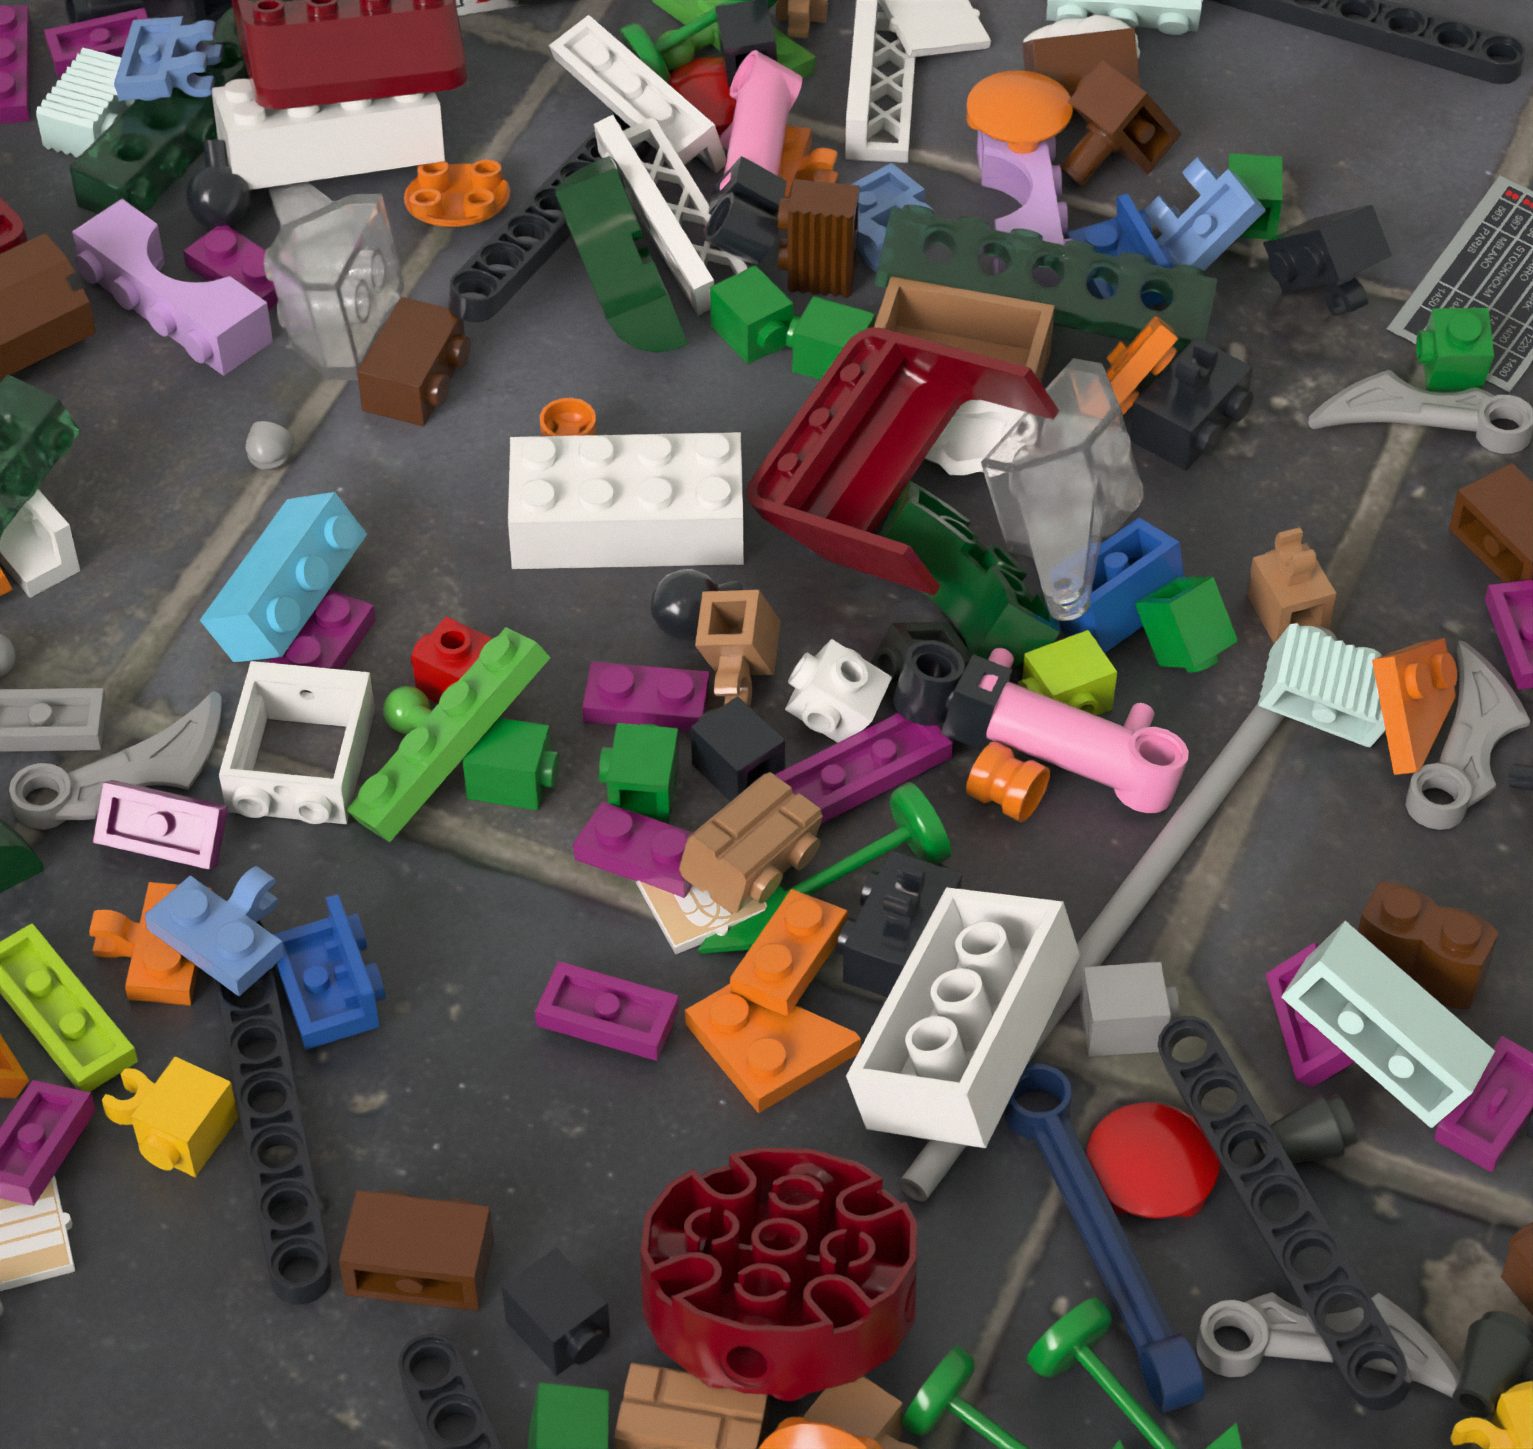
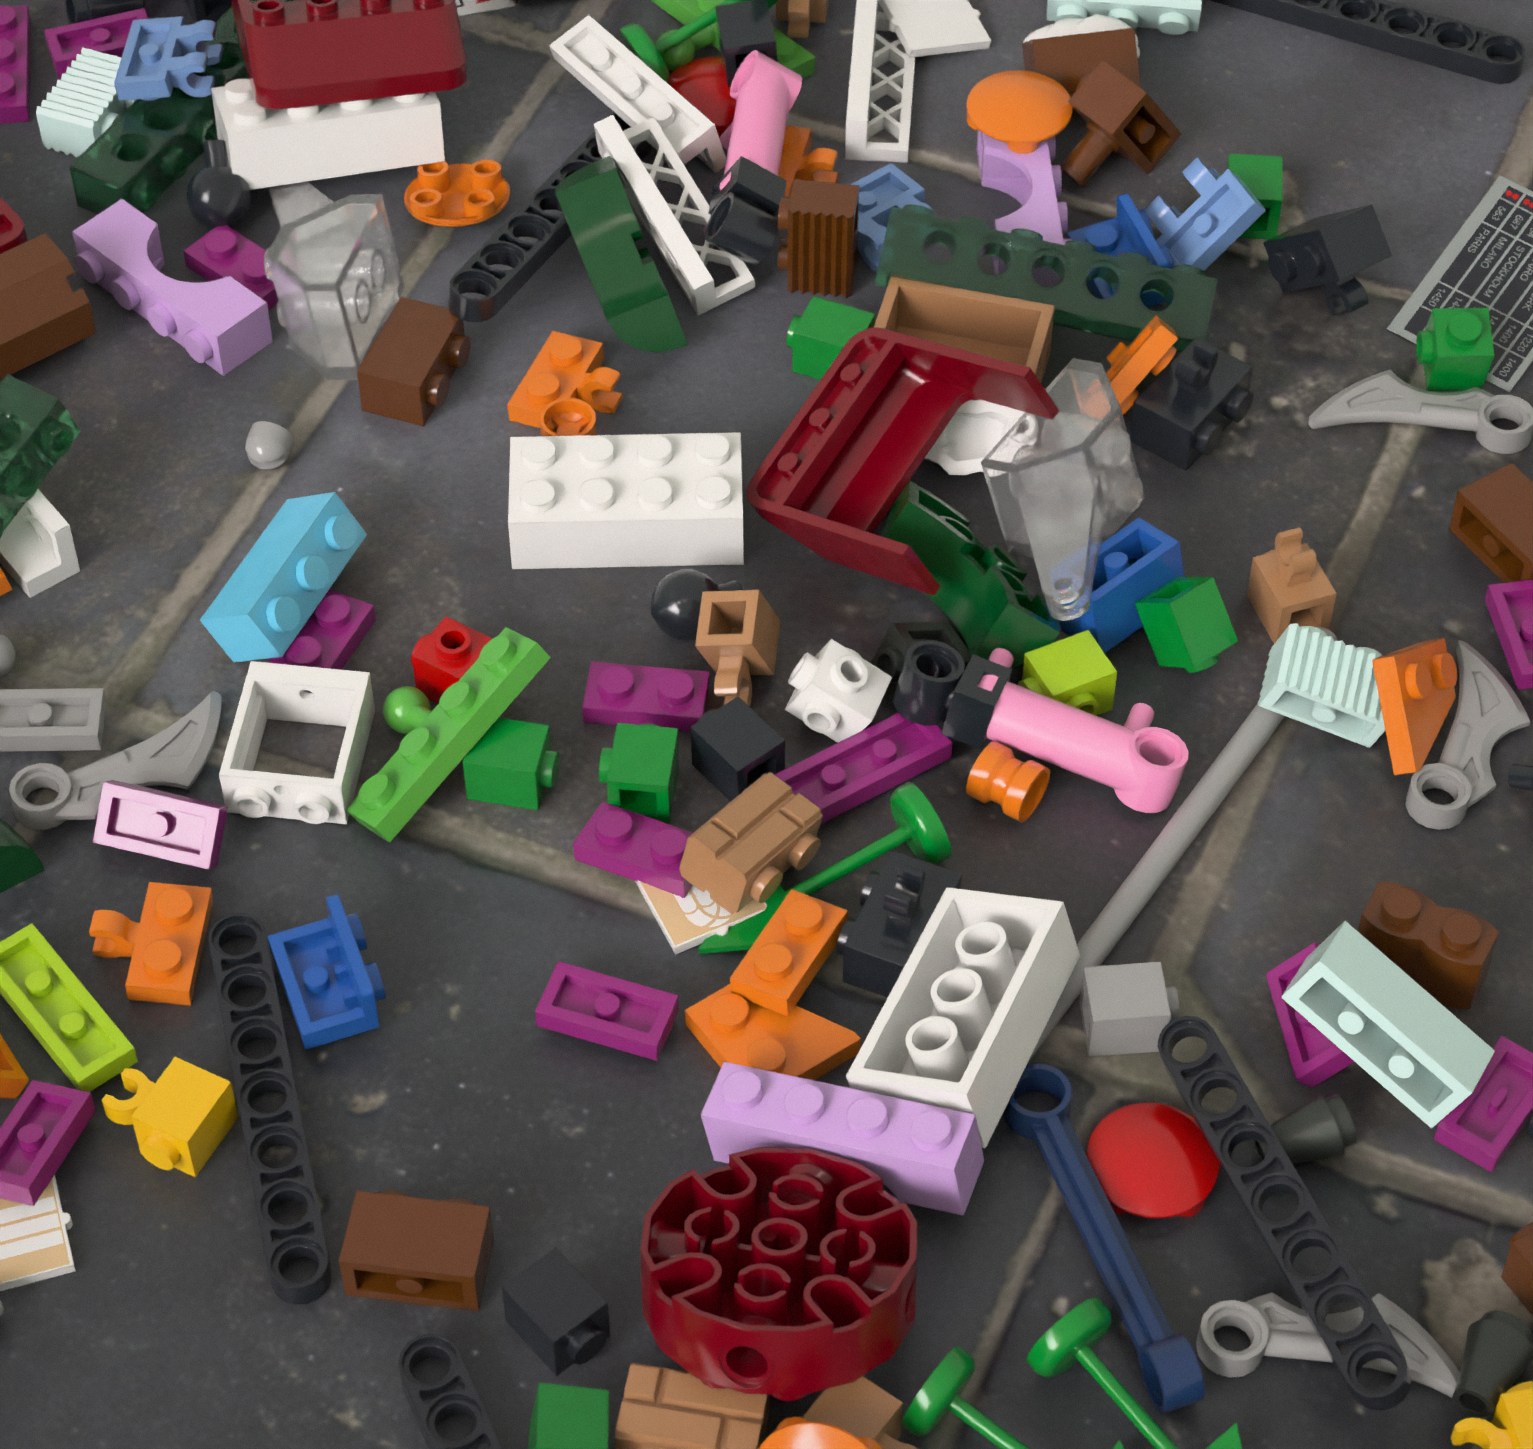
(221, 933): medium blue plate -> none
(565, 369): none -> orange plate
(751, 314): green brick -> none
(918, 1149): none -> lavender arch

